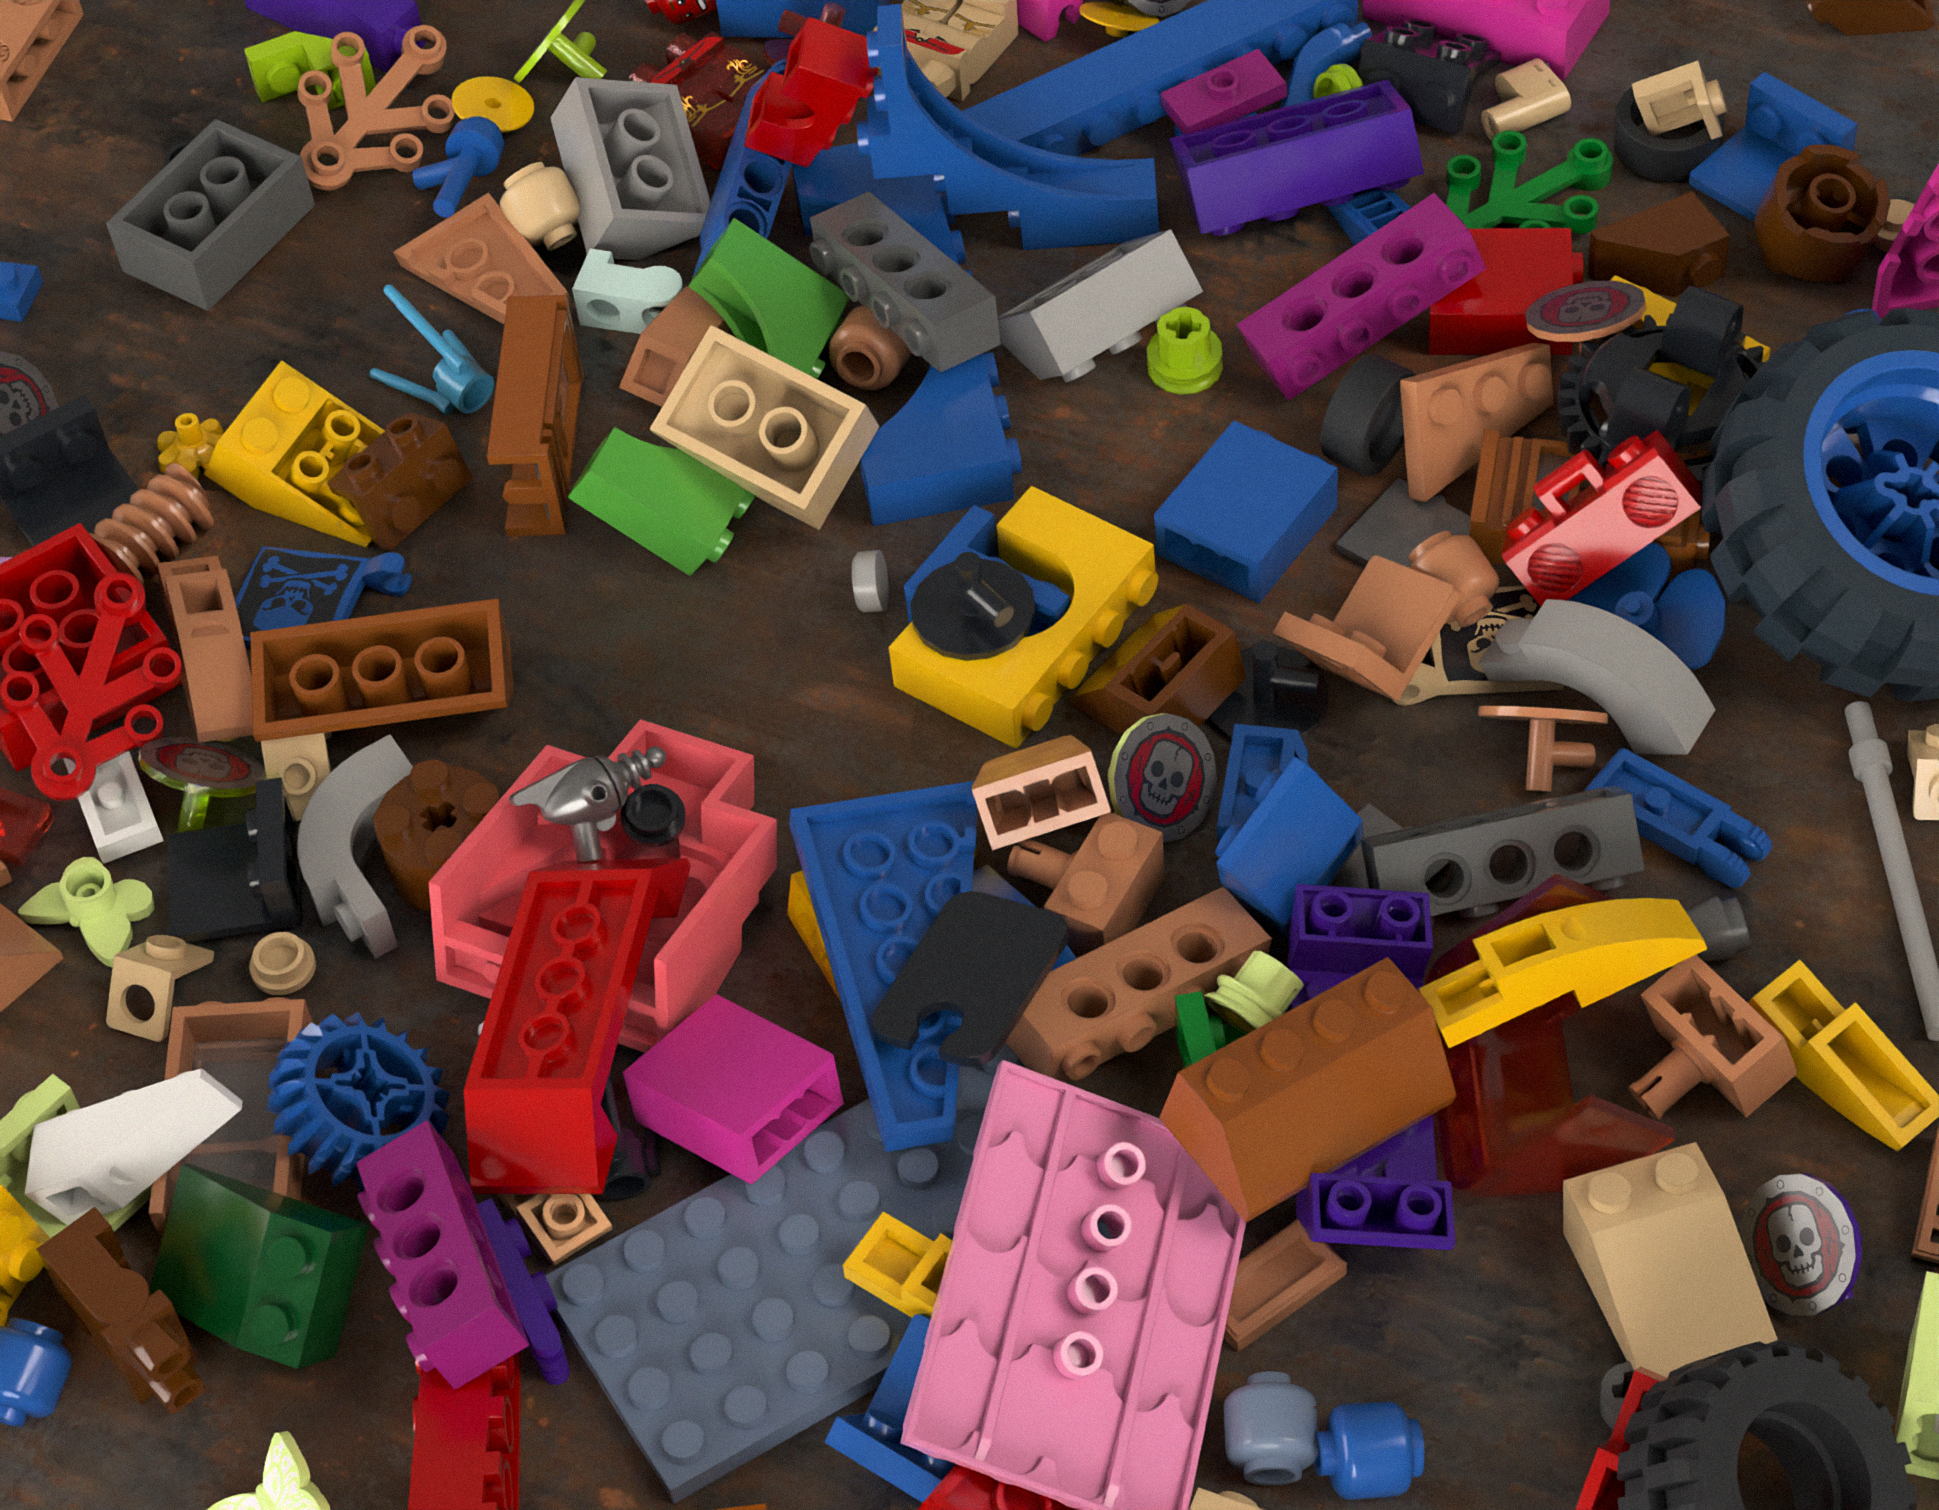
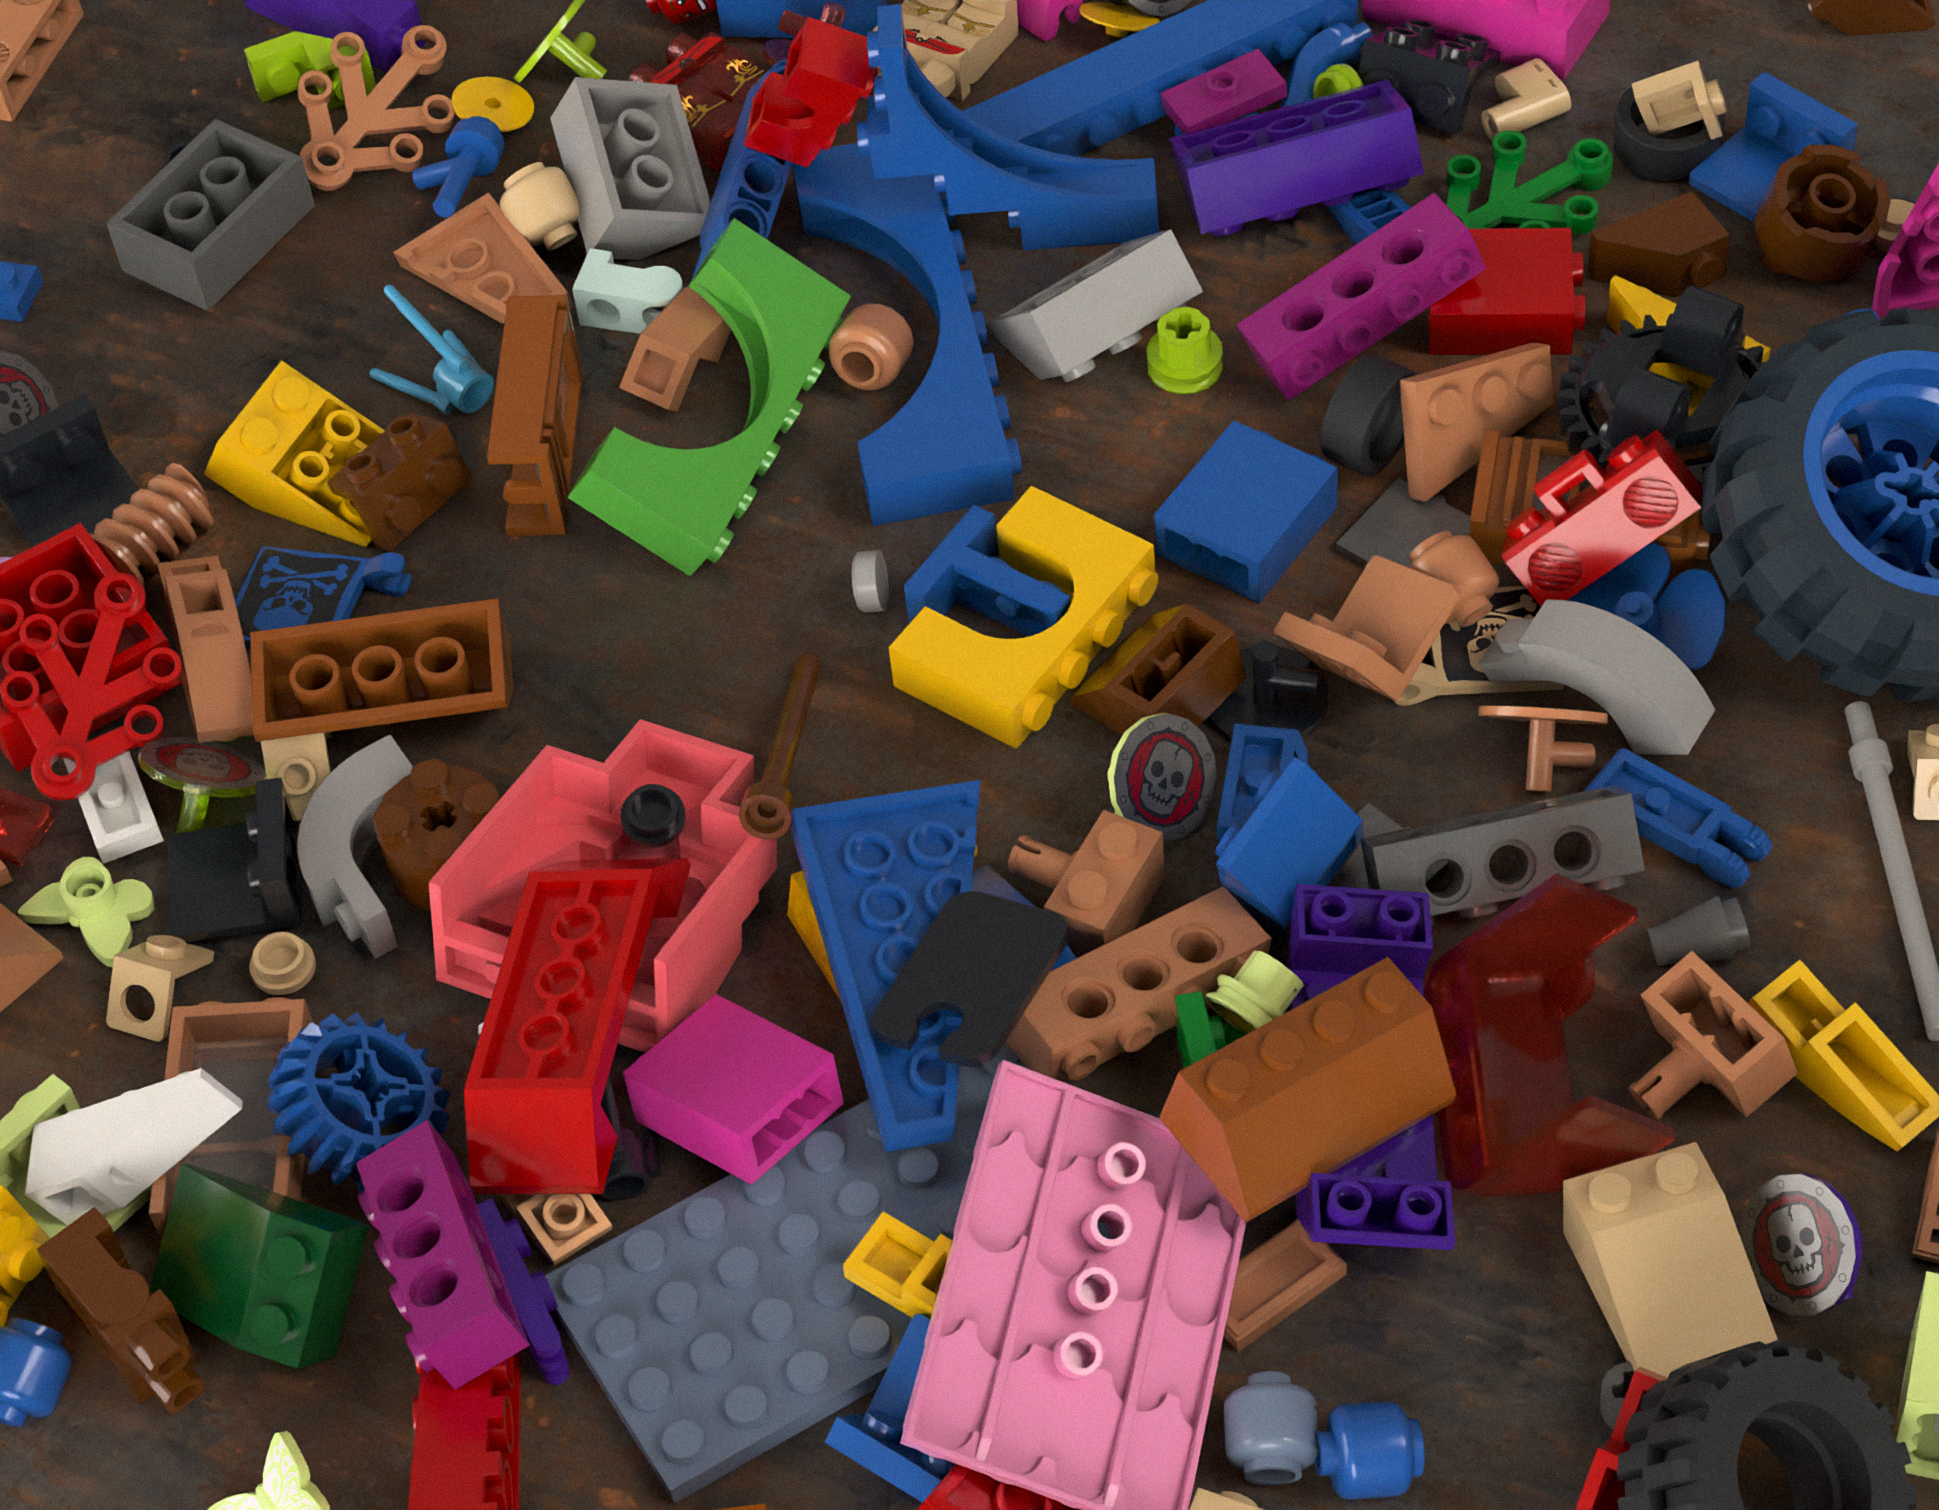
(191, 443): yellow plant -> none
(589, 795): flat silver piece -> none
(766, 426): tan slope -> none
(768, 804): none -> reddish brown piece
(905, 281): dark grey brick -> none
(973, 608): black shield -> none
(1038, 791): nougat torso -> none
(1574, 949): yellow slope -> none
(1585, 311): shield -> none

